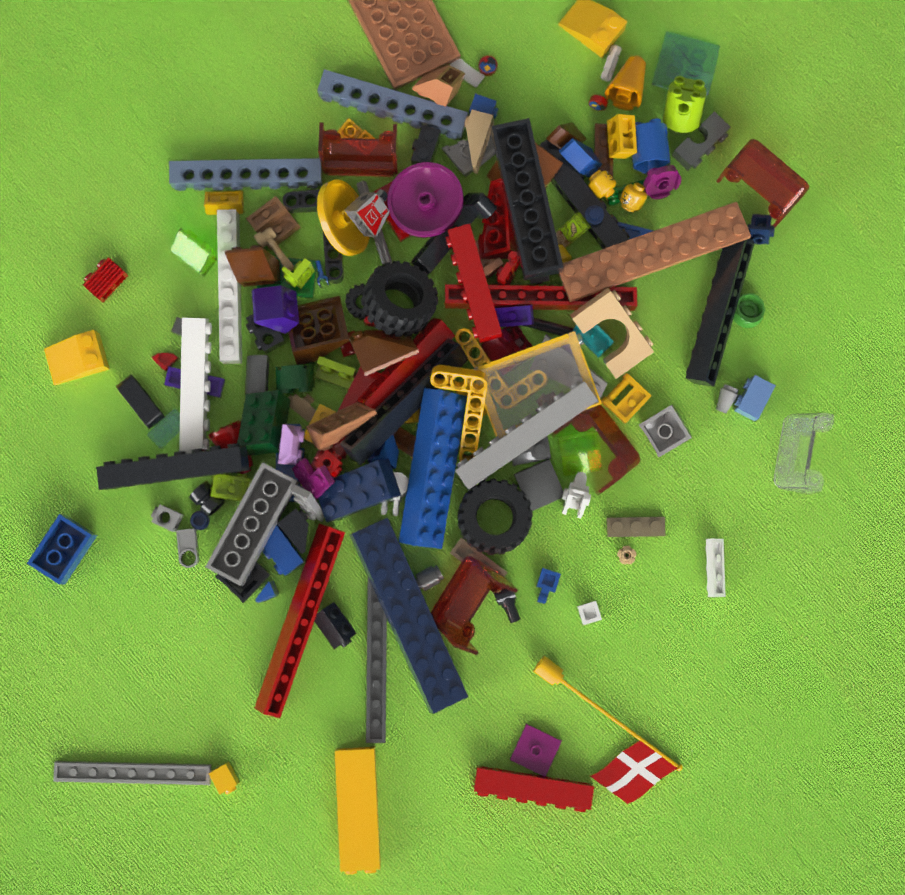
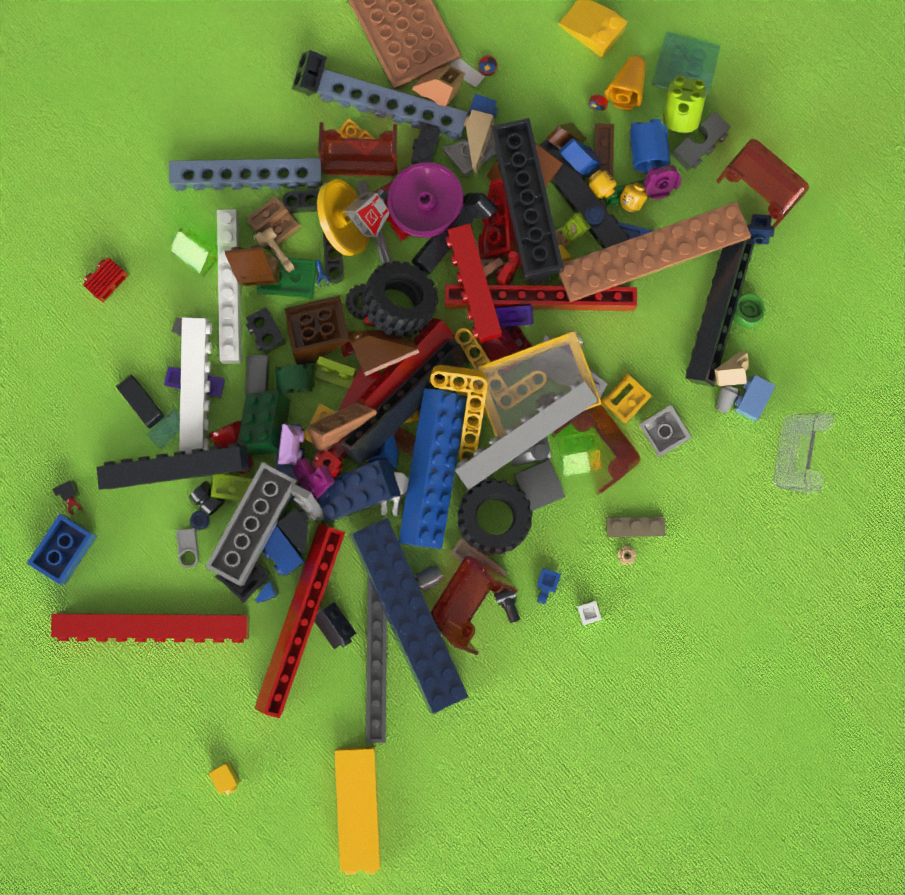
(68, 492): none -> black piece
(76, 357): yellow slope -> none
(132, 772): light grey tile -> none
(150, 626): none -> red brick
(165, 360): red tile -> none
(172, 524): light grey brick -> none
(223, 201): yellow slope -> none
(275, 308): dark purple slope -> none
(302, 272): lime bracket -> none
(303, 406): tan piece -> none
(309, 72): none -> black brick
(533, 787): red brick -> none
(535, 750): magenta plate -> none
(550, 327): black axle -> none
(576, 495): white hinge -> none
(595, 339): teal hinge -> none
(605, 307): tan arch -> none
(611, 62): white axle -> none
(622, 136): yellow brick -> none
(634, 768): flag -> none
(715, 567): white plate -> none
(733, 370): none -> tan slope

